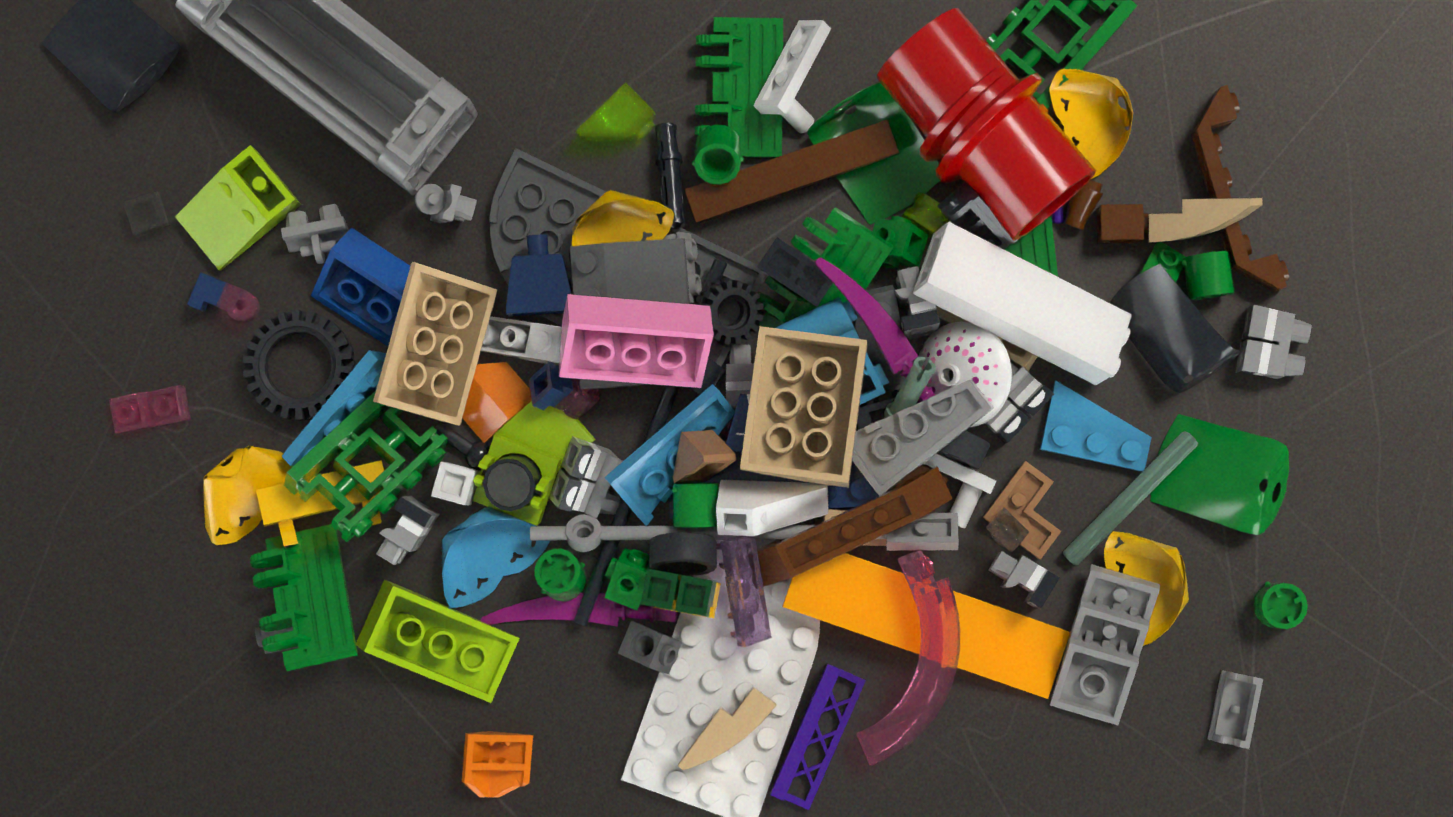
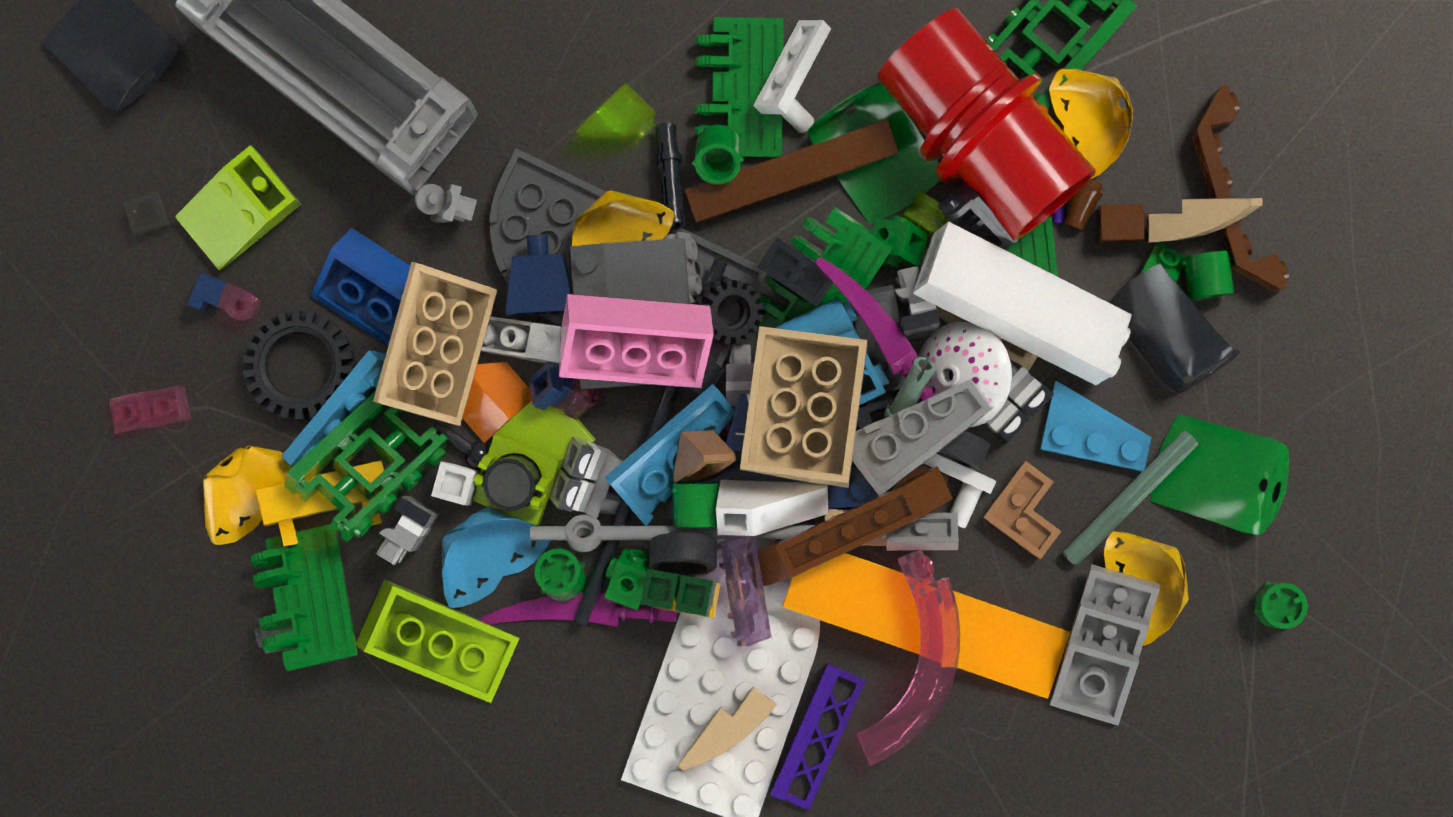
(314, 237): light grey hips -> none
(496, 762): orange slope -> none
(650, 647): dark grey brick -> none
(1007, 530): clear smoke plate -> none
(1026, 575): hips -> none
(1235, 709): light grey hinge -> none
(1266, 358): light grey hips -> none

